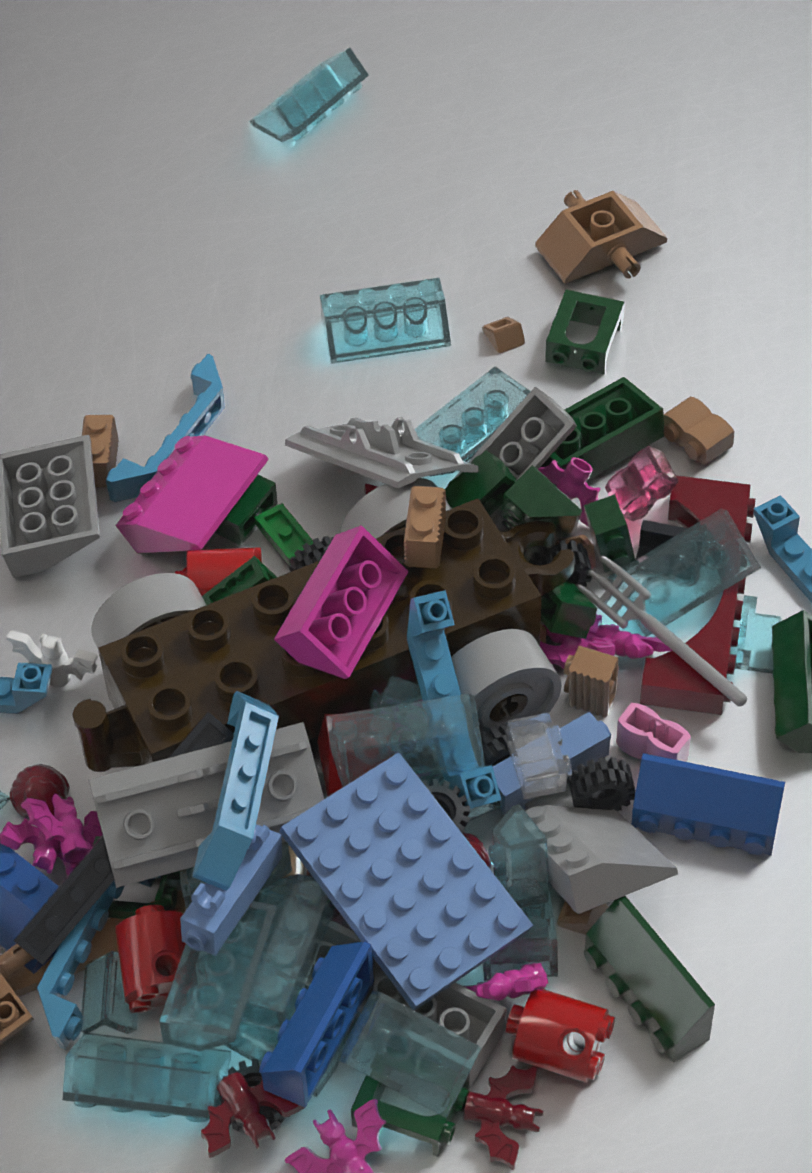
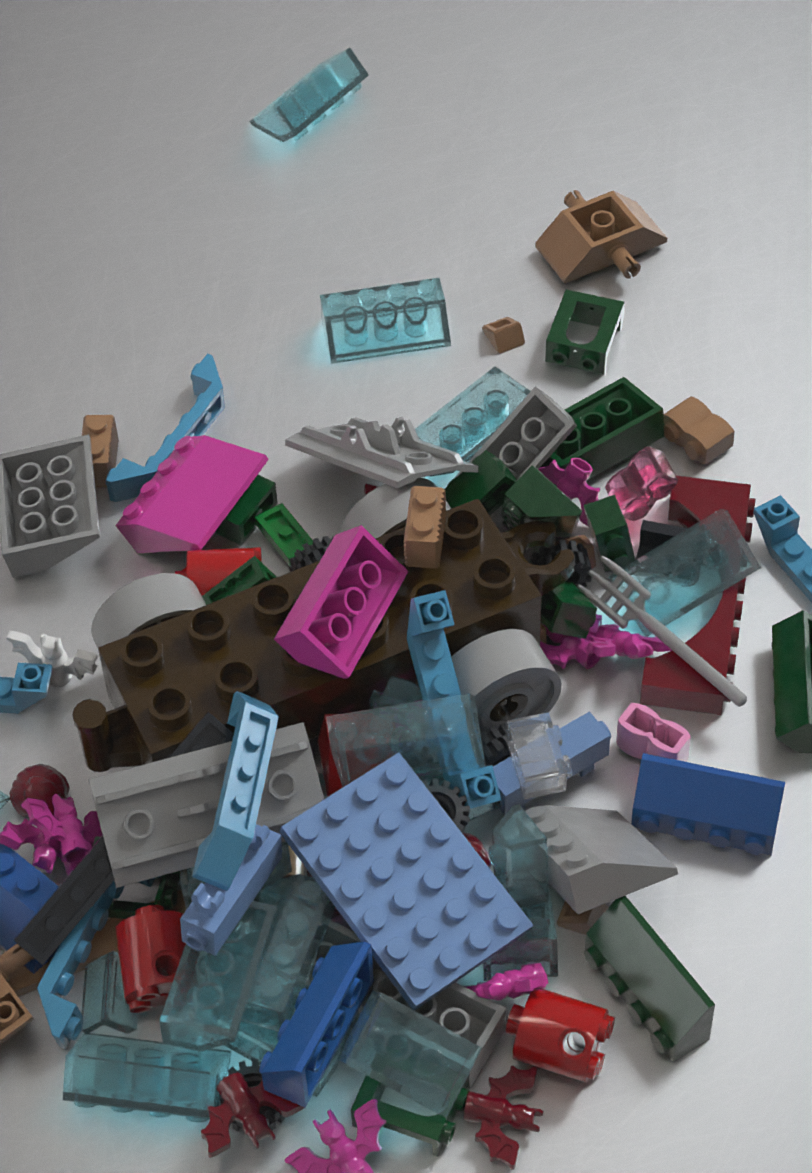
(591, 680): medium nougat brick -> none
(602, 785): black tyre -> none
(755, 638): clear light blue panel -> none

